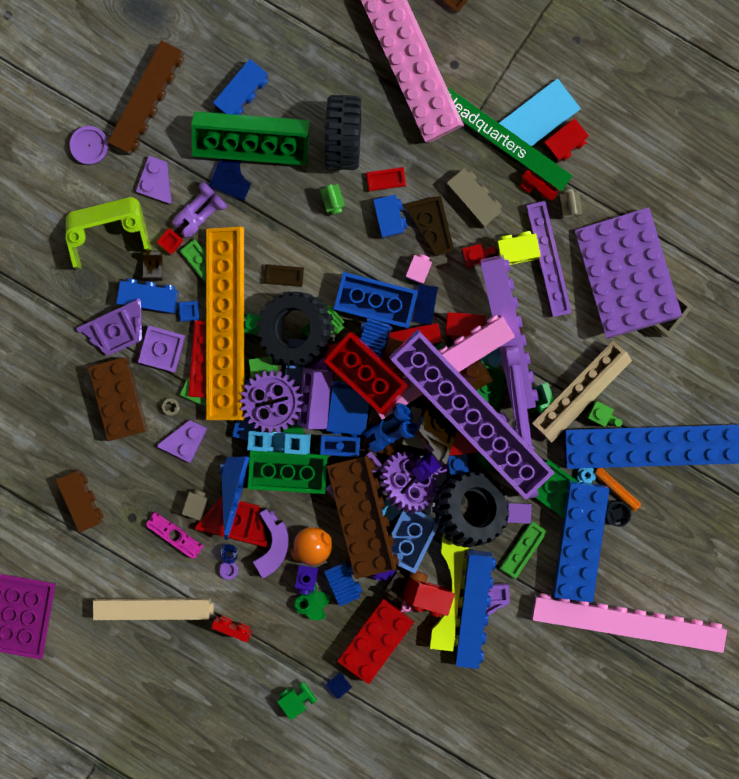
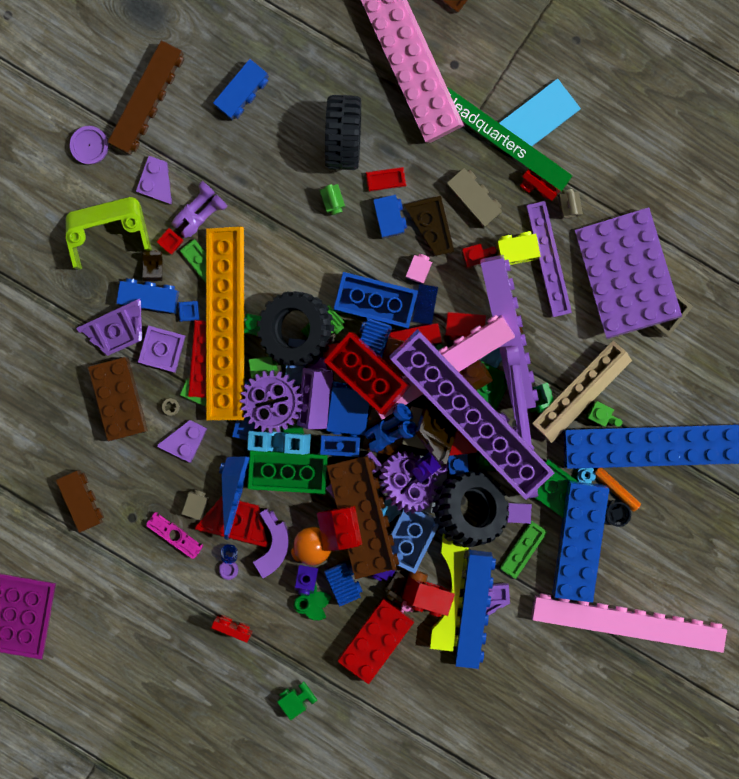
(153, 609): tan brick -> none
(230, 180): clear blue tile -> none
(250, 138): green brick -> none
(284, 275): dark brown tile -> none
(339, 529): none -> red slope
(339, 685): clear blue tile -> none
(566, 140): red brick -> none

